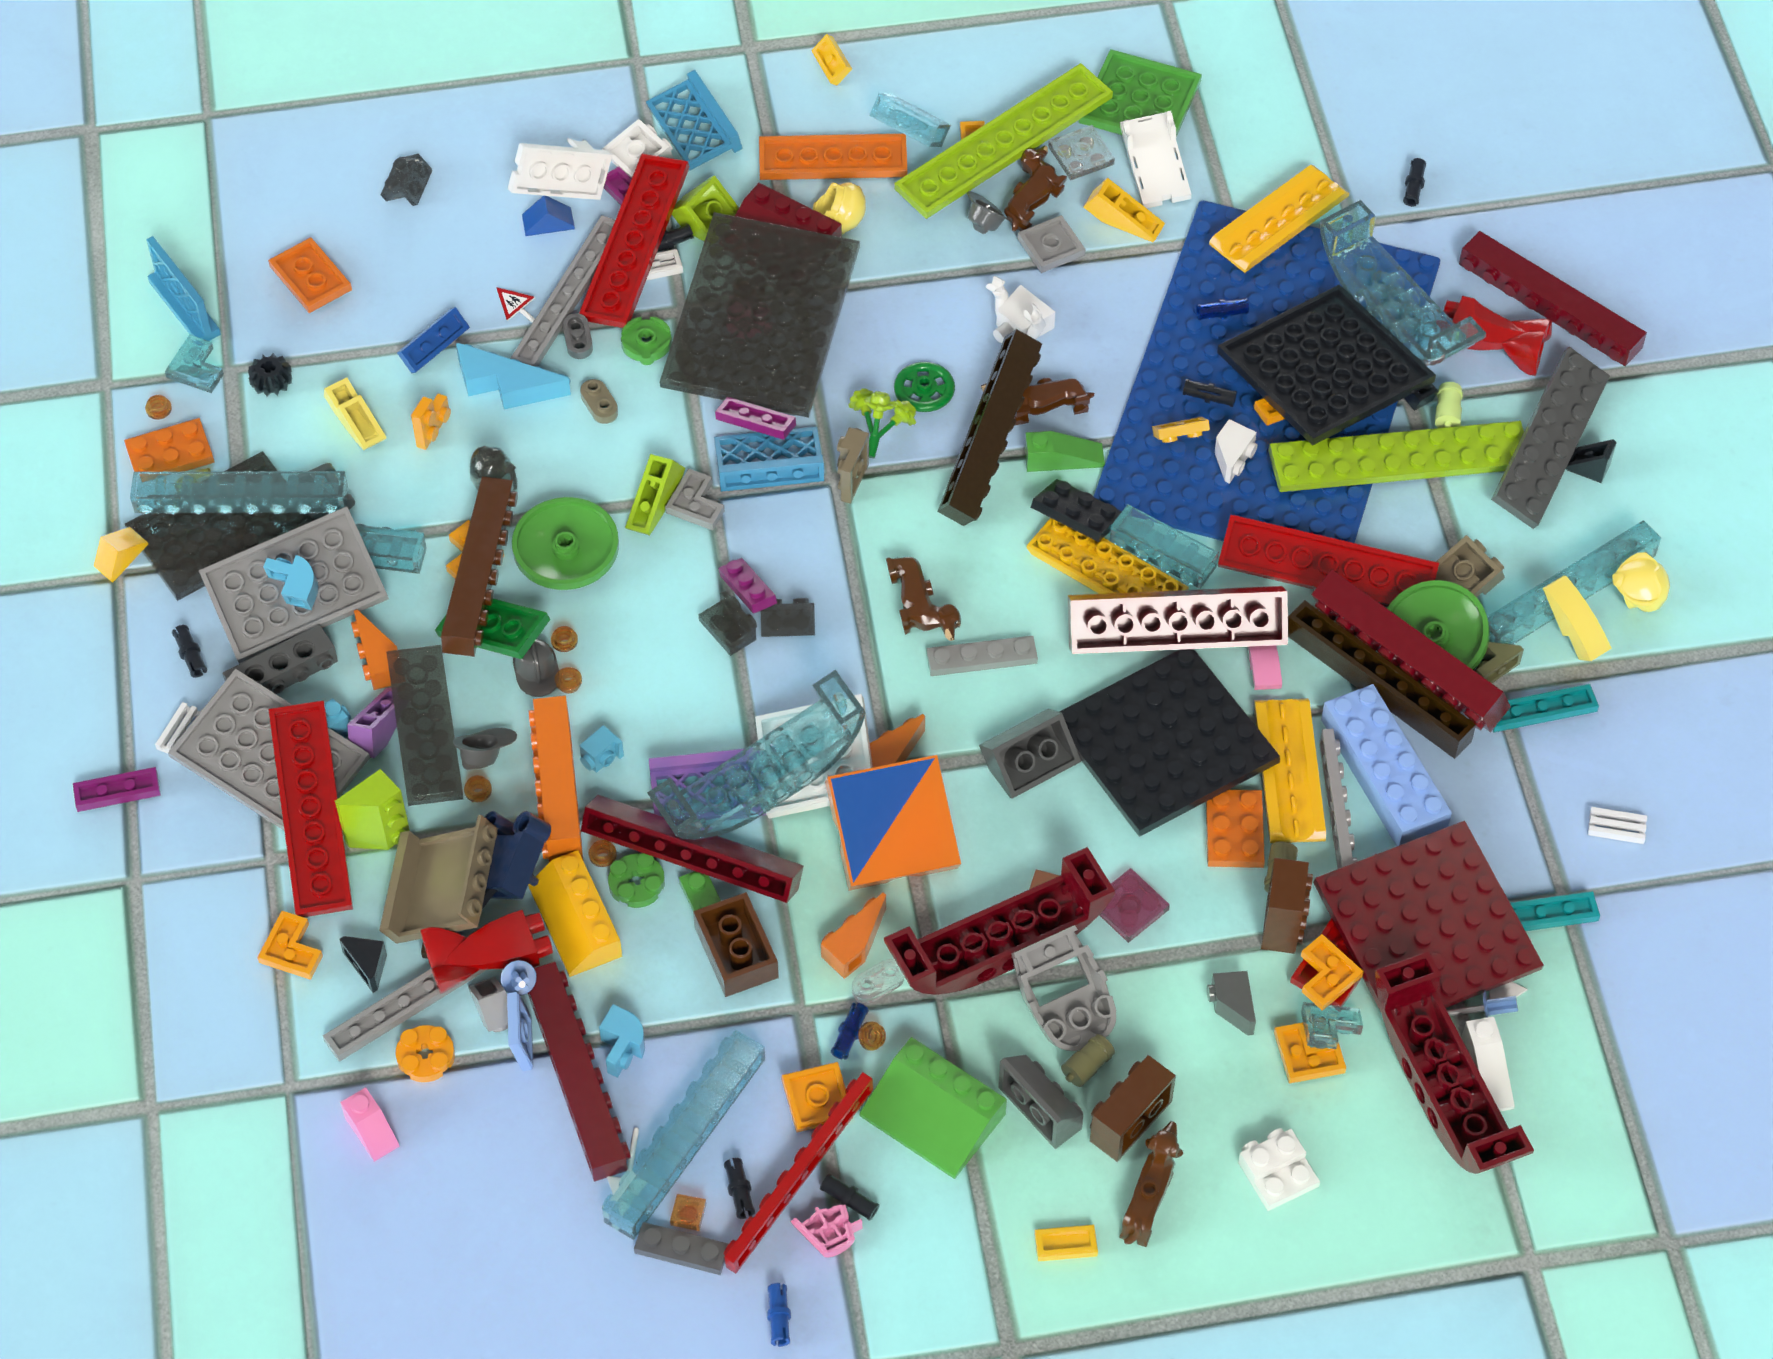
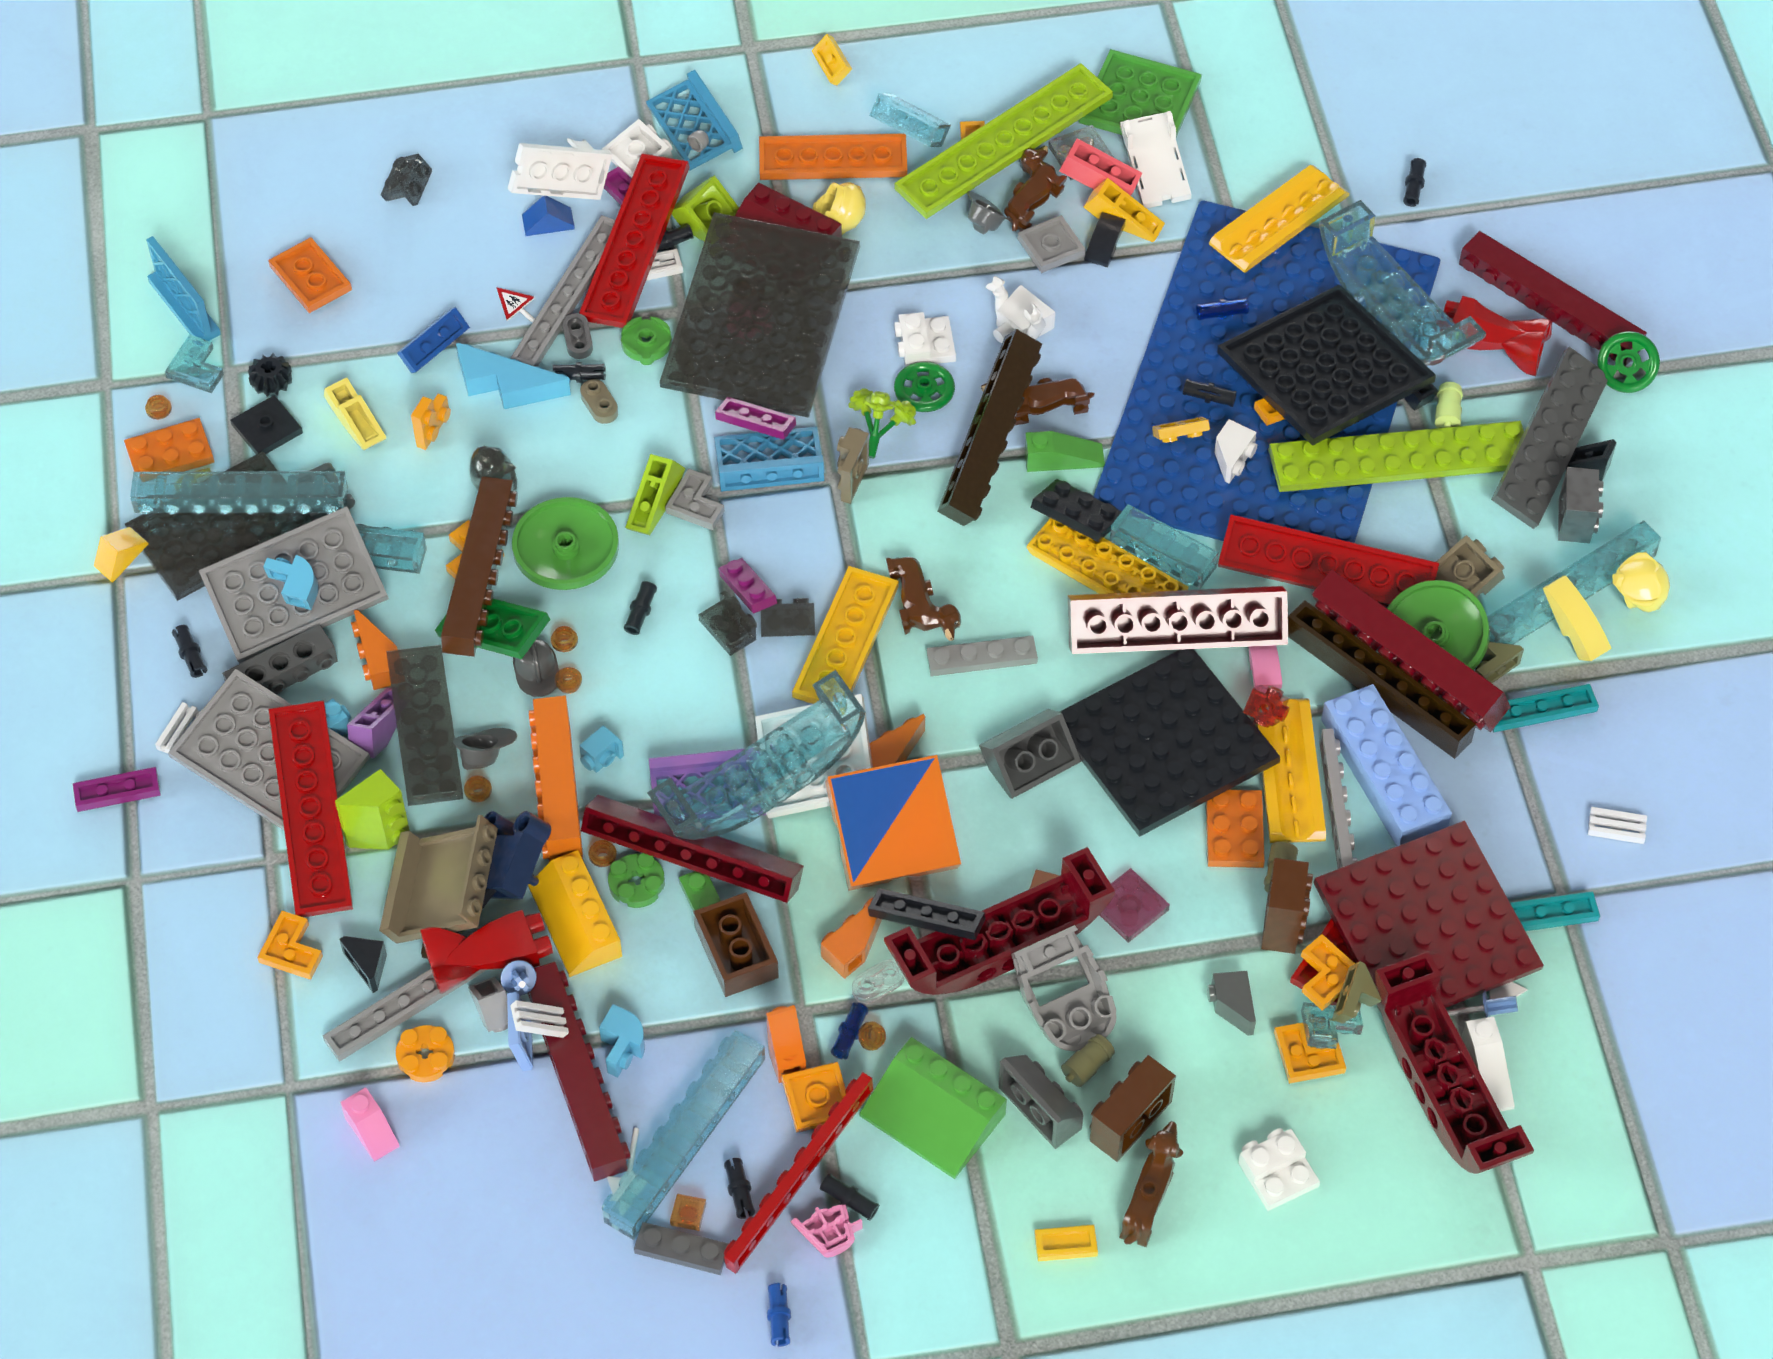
(266, 426): none -> black plate
(537, 1014): none -> white tile
(582, 372): none -> black pin
(640, 608): none -> black pin
(698, 140): none -> light grey hinge
(785, 1041): none -> orange slope
(847, 631): none -> yellow plate
(924, 339): none -> white plate
(926, 914): none -> black plate
(1093, 166): none -> coral brick
(1104, 239): none -> black slope
(1267, 705): none -> clear red brick
(1356, 989): none -> olive slope
(1579, 505): none -> flat silver brick
(1650, 366): none -> green plate

